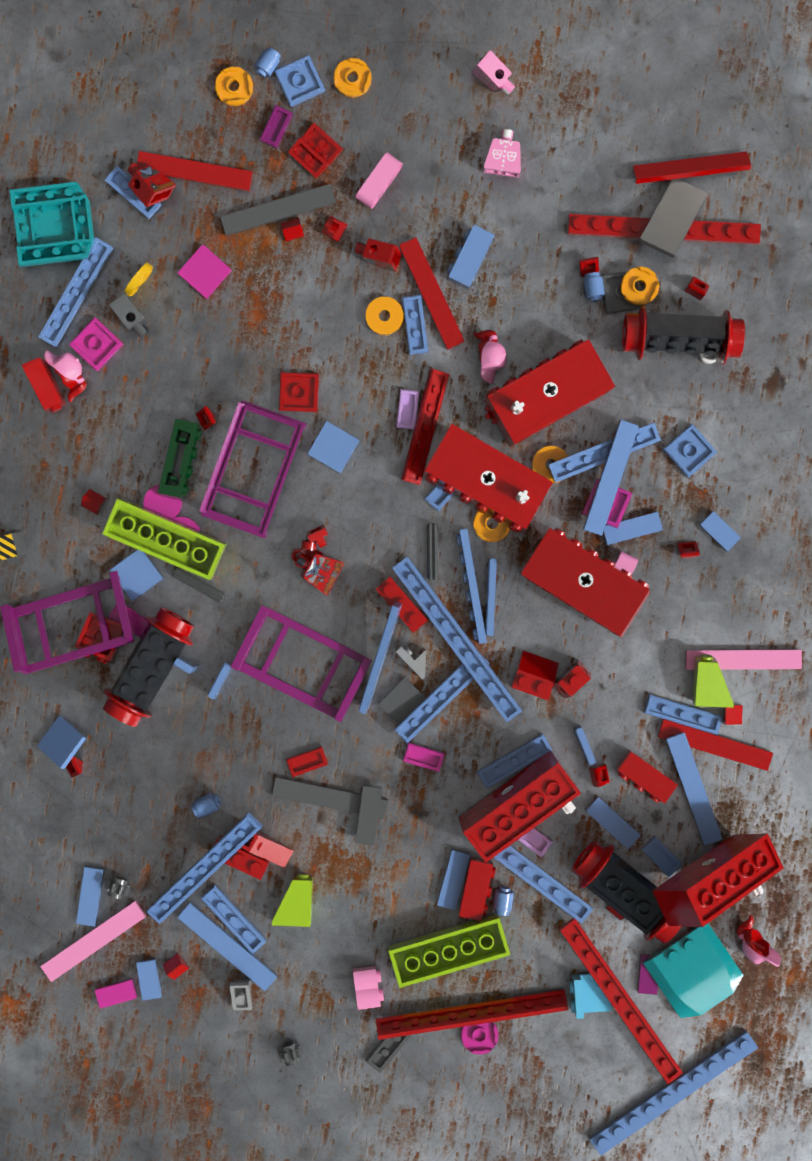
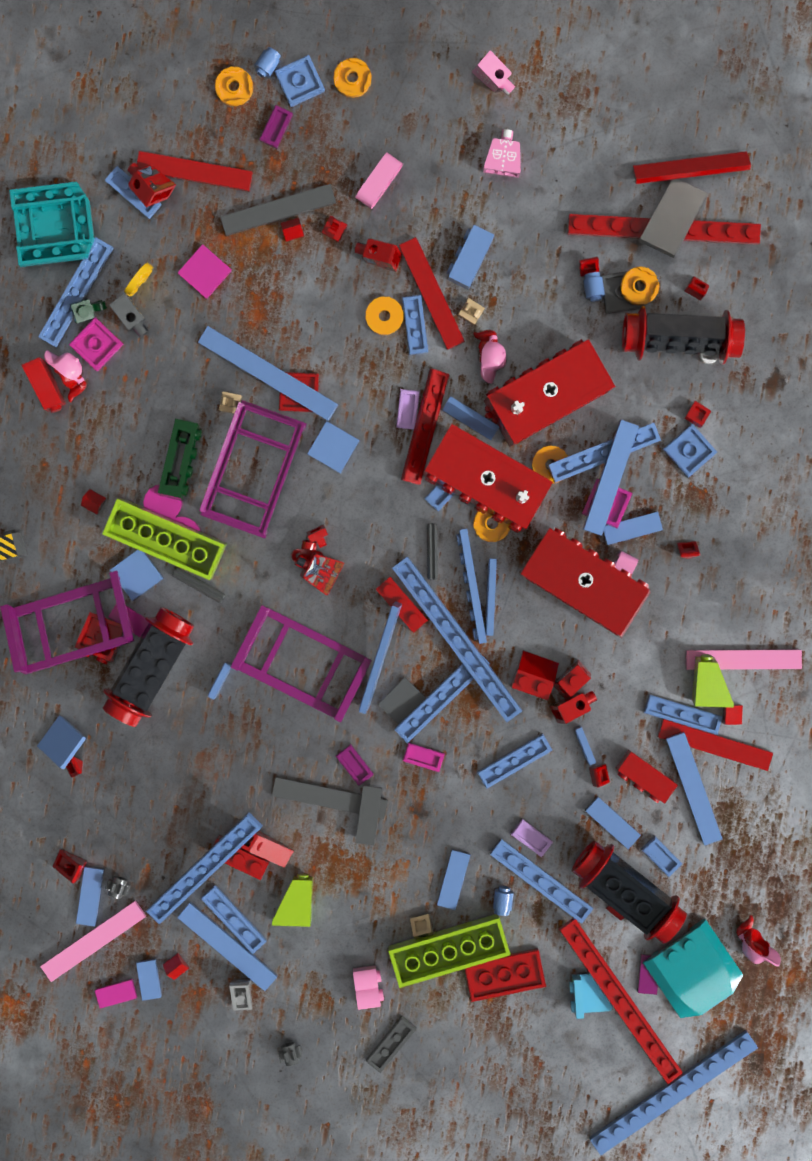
(69, 865): none -> red slope
(84, 310): none -> plate
(185, 664): medium blue tile -> none
(206, 418): red slope -> none
(206, 805): medium blue brick -> none
(229, 402): none -> tan tile
(268, 373): none -> medium blue tile
(307, 761): red tile -> none
(315, 150): red slope -> none
(354, 765): none -> magenta tile
(417, 664): light grey slope -> none
(421, 926): none -> tan plate
(470, 418): none -> medium blue tile
(471, 311): none -> tan tile
(471, 1014): red plate -> none
(476, 889): red brick -> none
(480, 1037): dark pink tile -> none
(506, 975): none -> red tile
(519, 806): red piece -> none
(566, 709): none -> red torso
(697, 414): none -> red plate
(718, 880): red piece -> none
(720, 531): medium blue tile -> none

